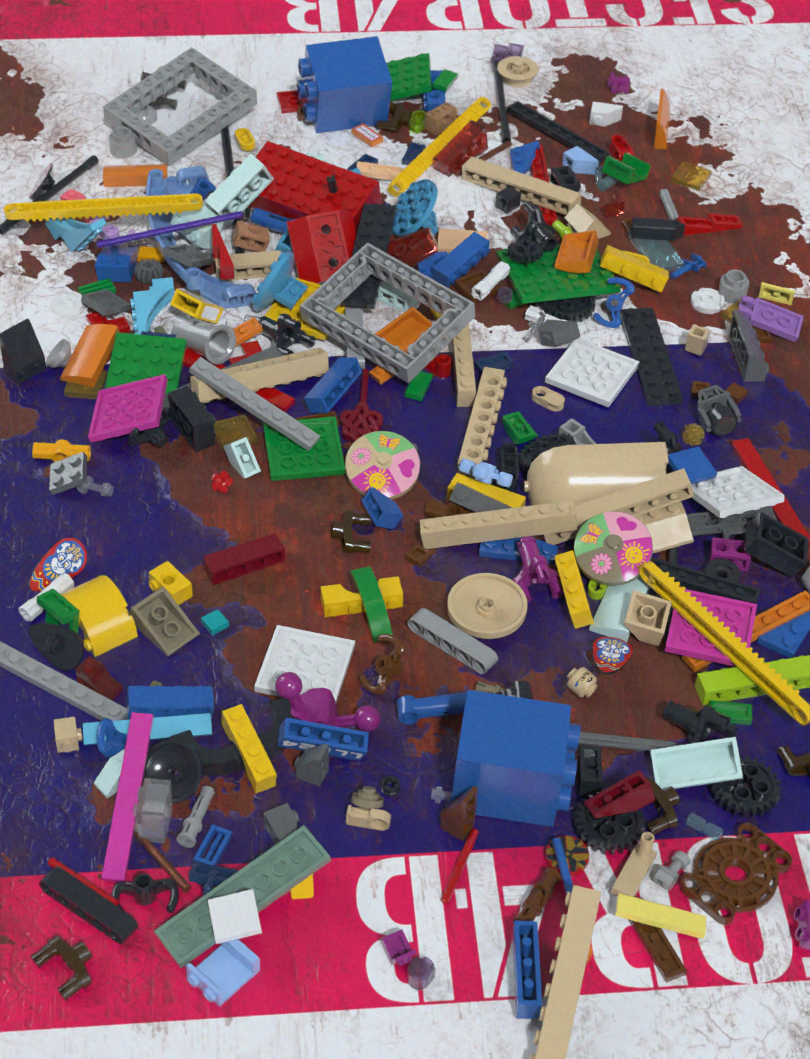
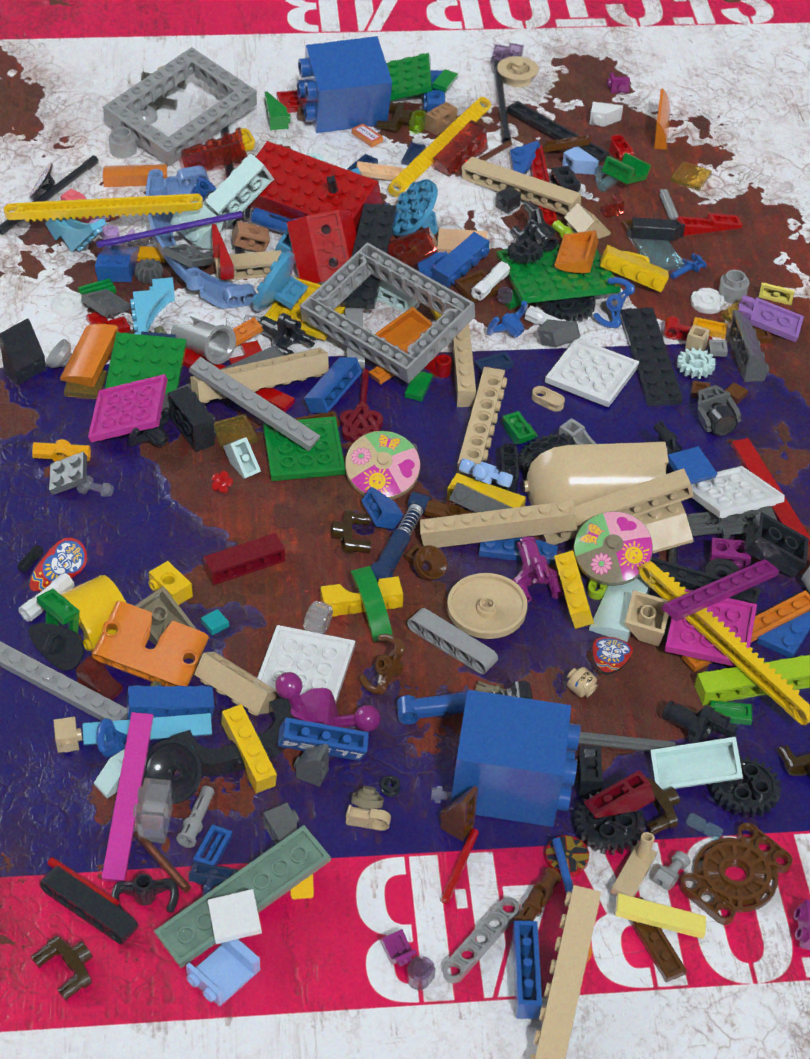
(27, 561): none -> black piece
(128, 651): none -> orange connector
(196, 306): yellow brick -> none
(216, 151): none -> clear red wedge
(235, 683): none -> tan brick
(276, 113): none -> green slope
(318, 617): none -> clear gear
(400, 537): none -> dark blue piece
(435, 559): none -> reddish brown piece
(476, 948): none -> light grey beam
(510, 323): none -> blue piece
(536, 322): clear slope -> none
(567, 143): none -> reddish brown tile
(675, 330): none -> red piece
(693, 434): clear yellow gear -> none
(696, 363): none -> light aqua gear
(716, 328): none -> light orange tile
(718, 347): none -> light grey plate
(720, 590): none -> magenta tile

